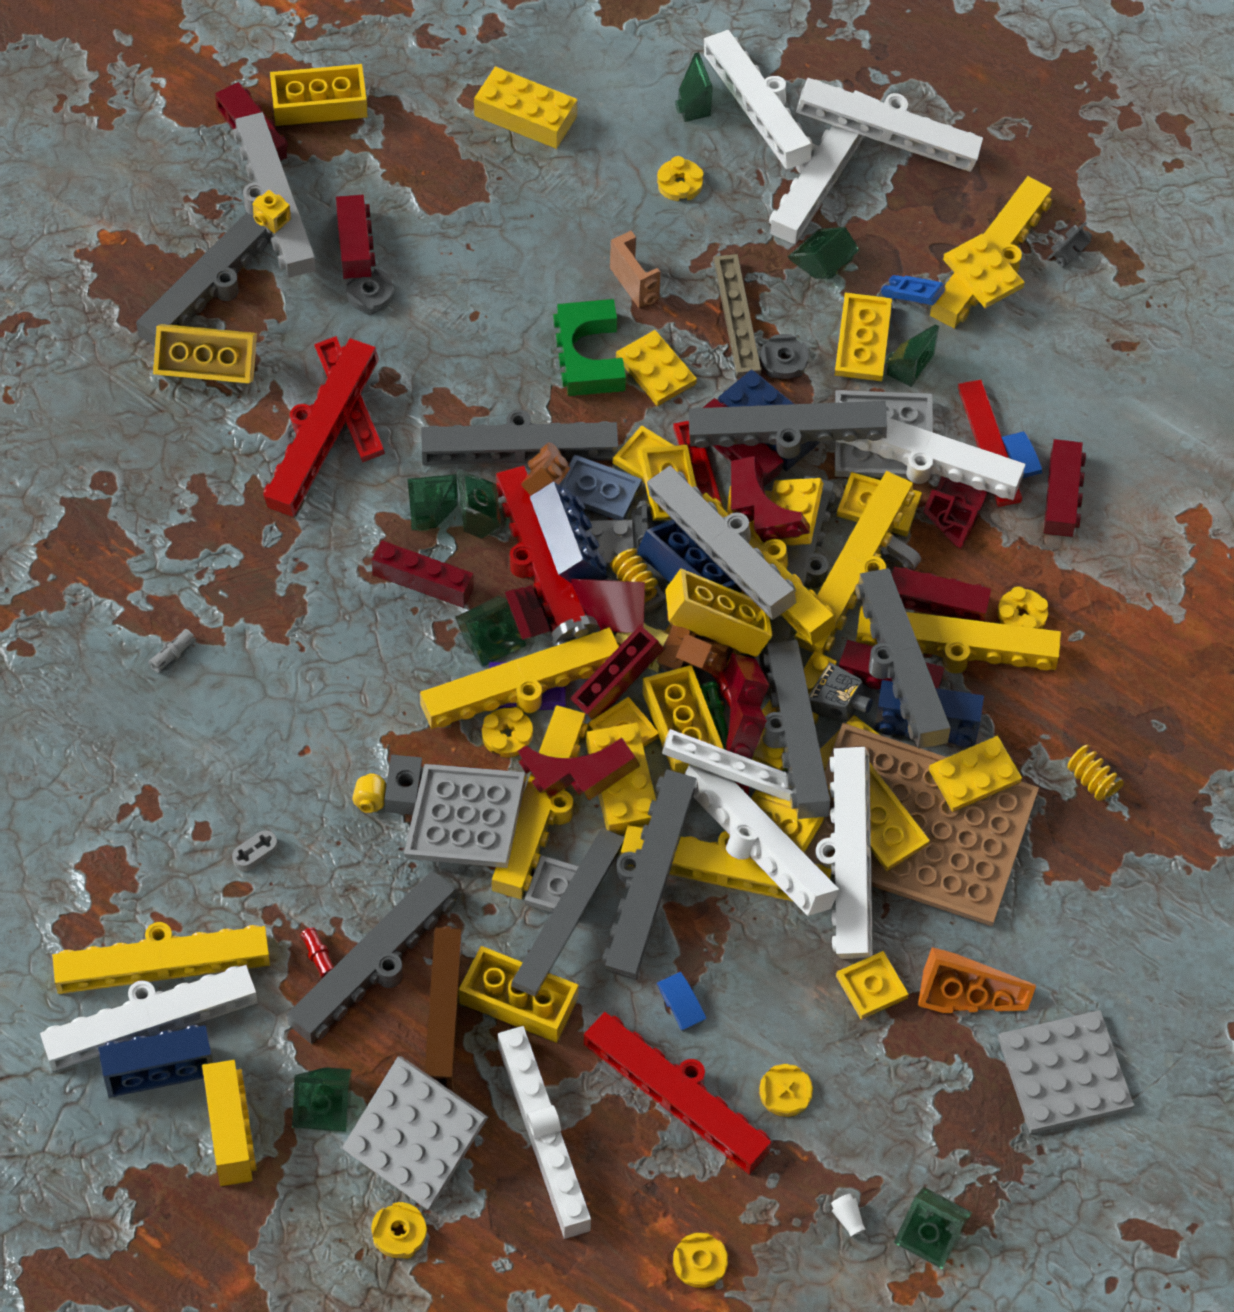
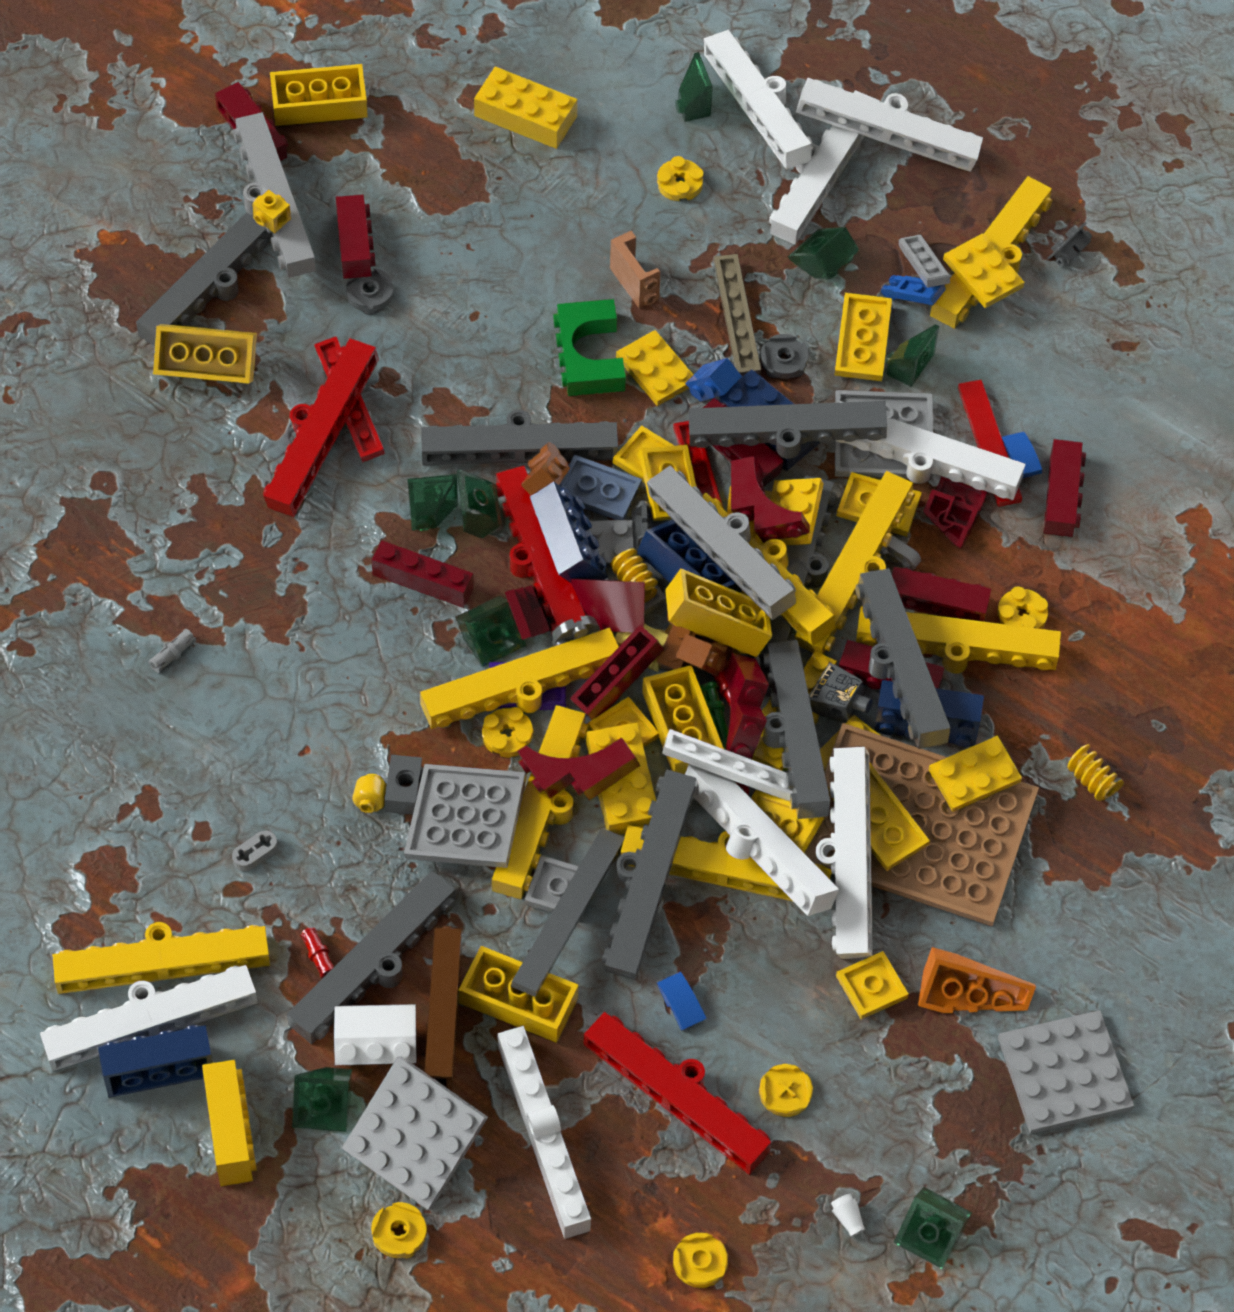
(374, 1034): none -> white slope
(713, 380): none -> blue brick
(924, 261): none -> light grey tile

